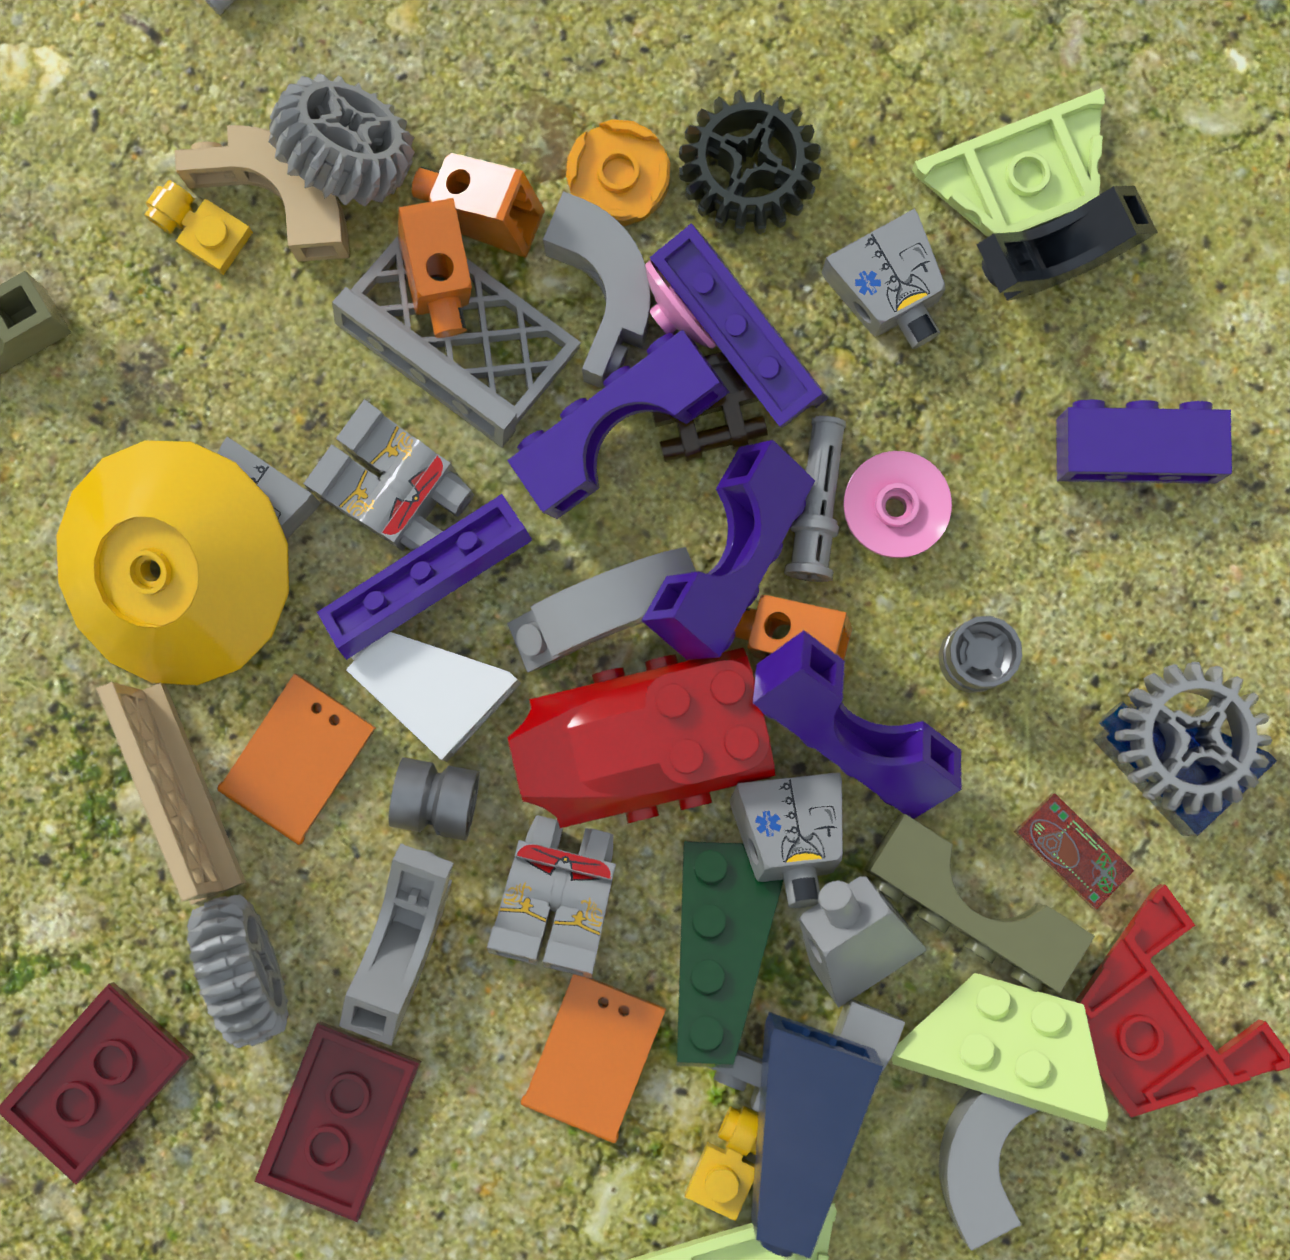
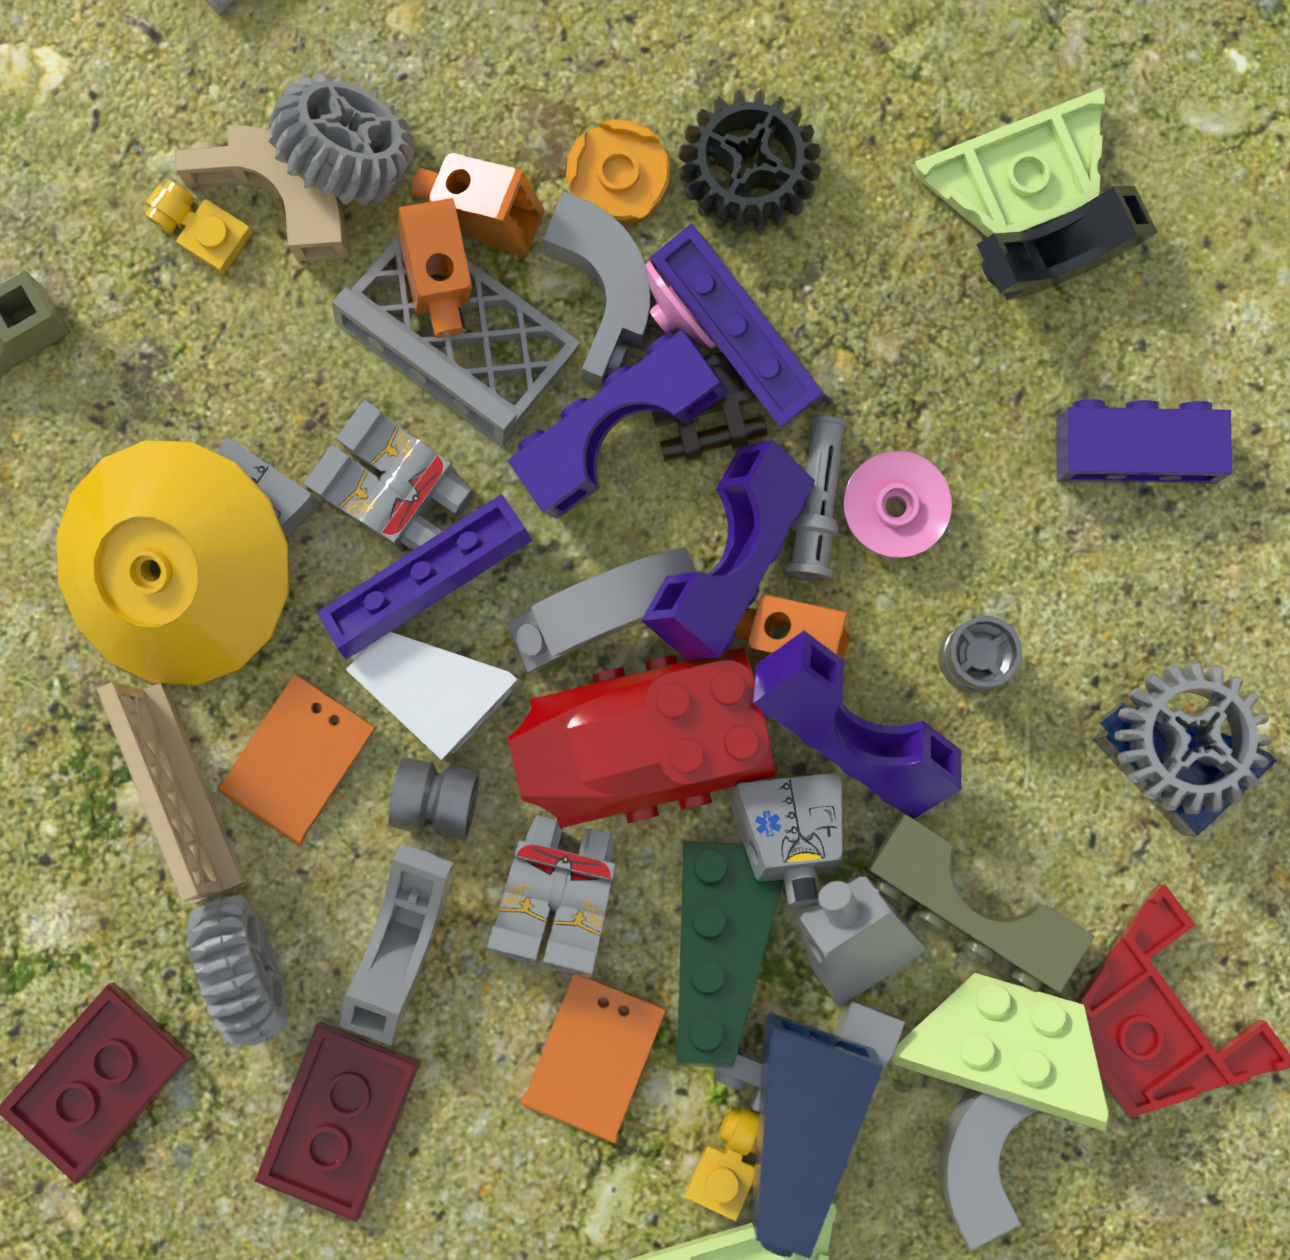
(890, 279): light grey torso -> none
(1074, 851): clear red tile -> none

